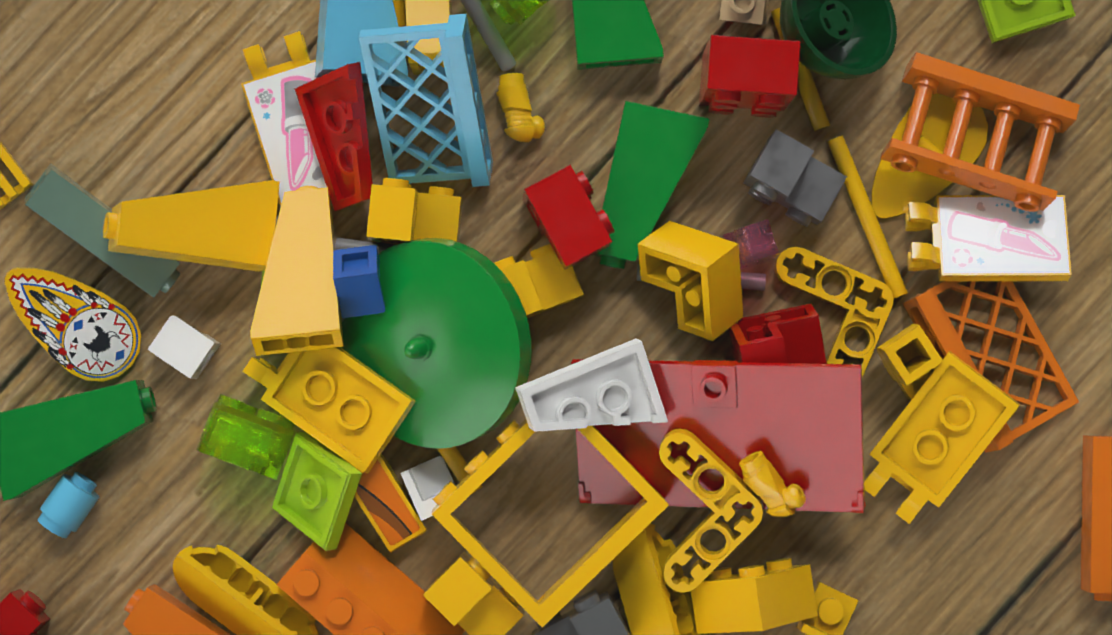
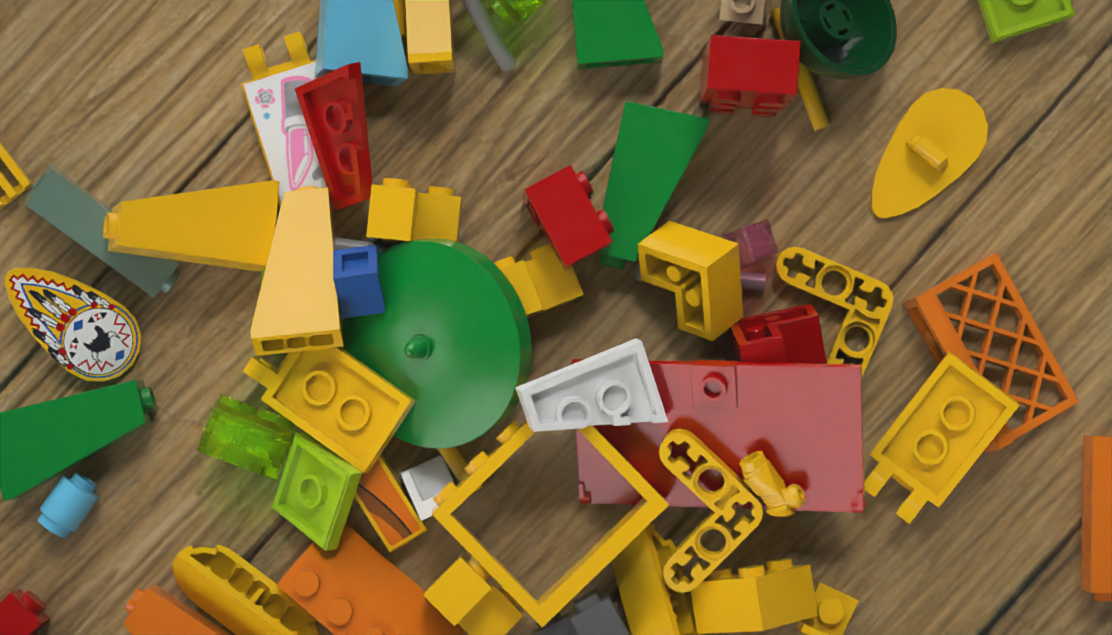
(184, 347): white panel -> none
(462, 90): medium azure fence -> none
(517, 108): yellow arm -> none
(793, 179): flat silver brick -> none
(867, 216): yellow bar -> none
(909, 359): yellow brick -> none
(990, 239): tile -> none
(1009, 104): orange fence -> none

